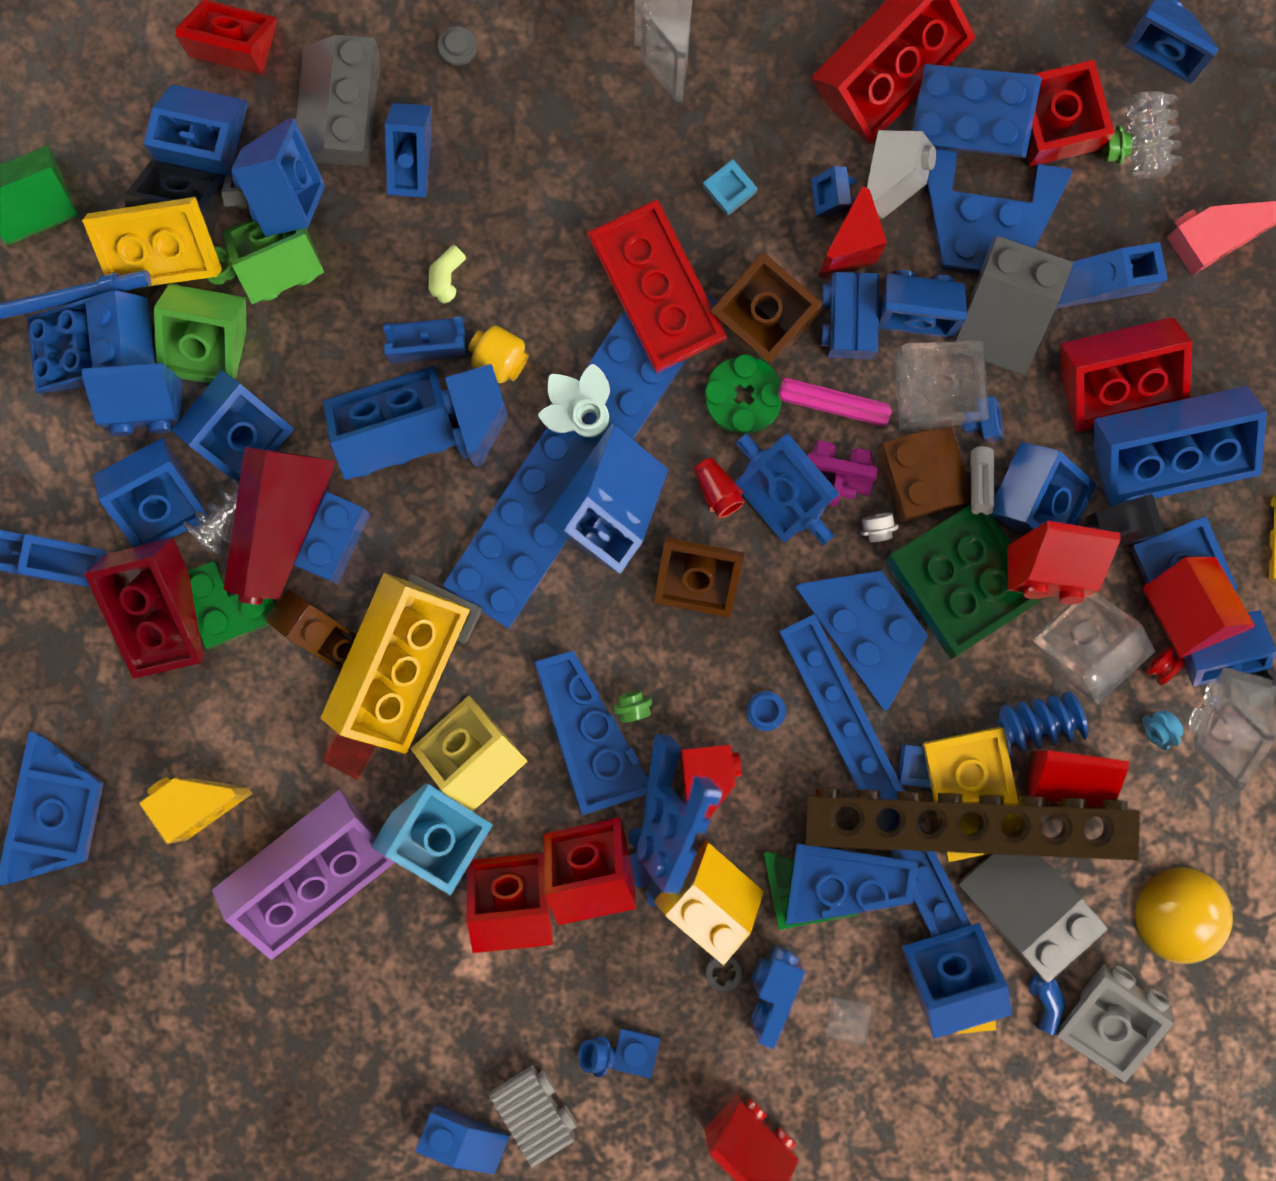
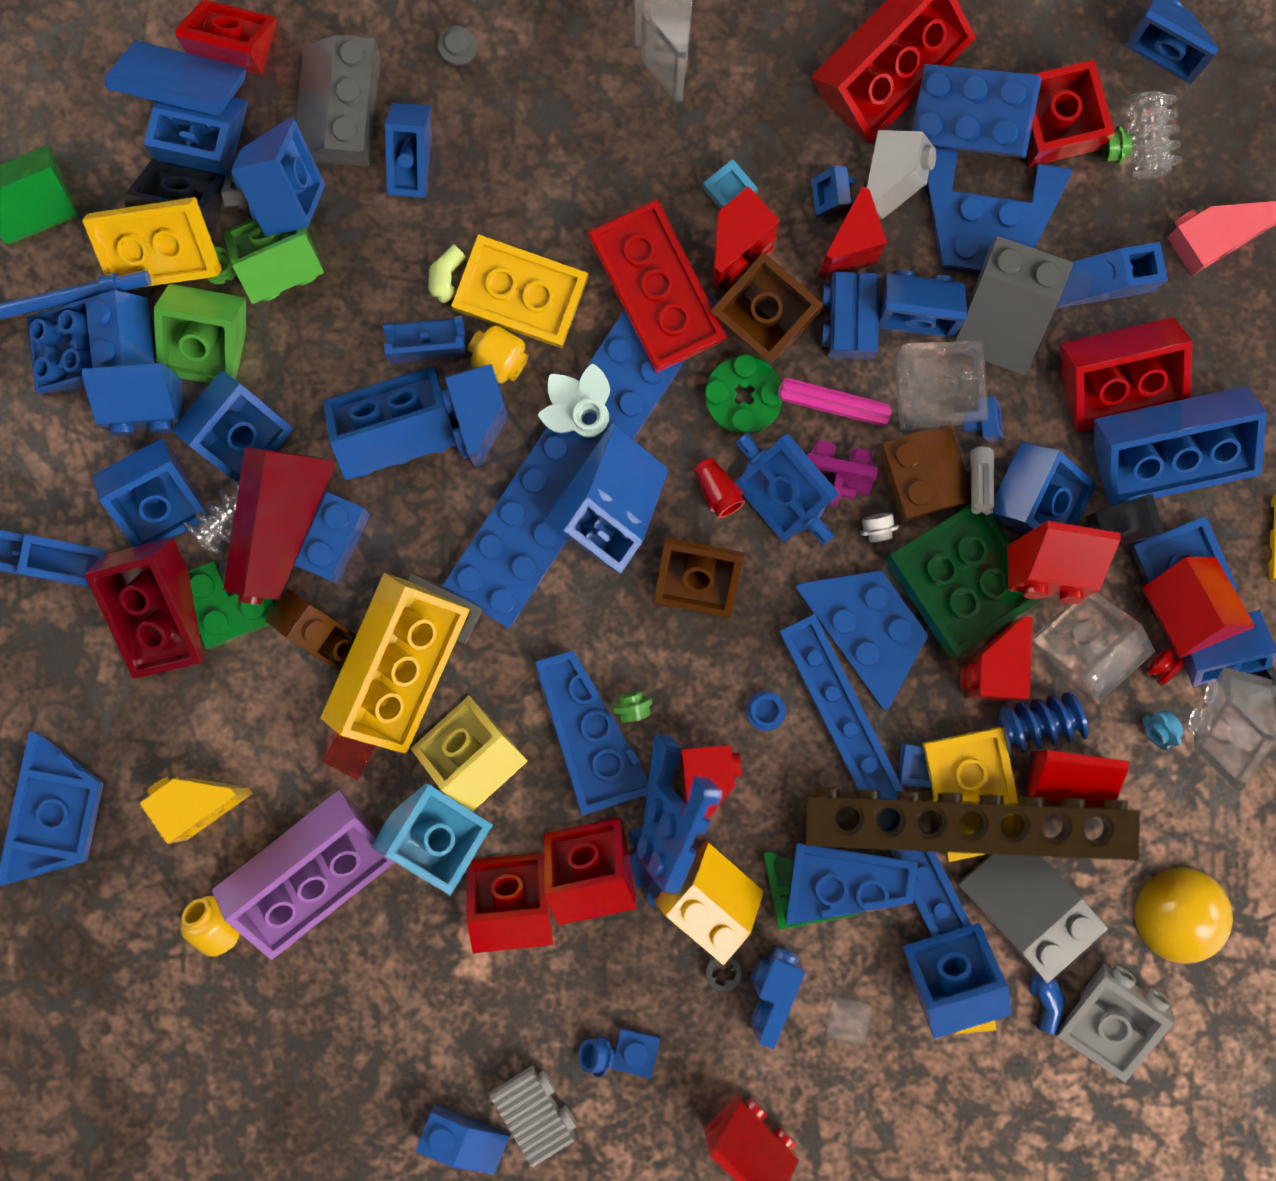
(175, 78): none -> blue tile
(206, 929): none -> yellow head
(520, 291): none -> yellow plate
(741, 235): none -> red slope
(1002, 665): none -> red slope

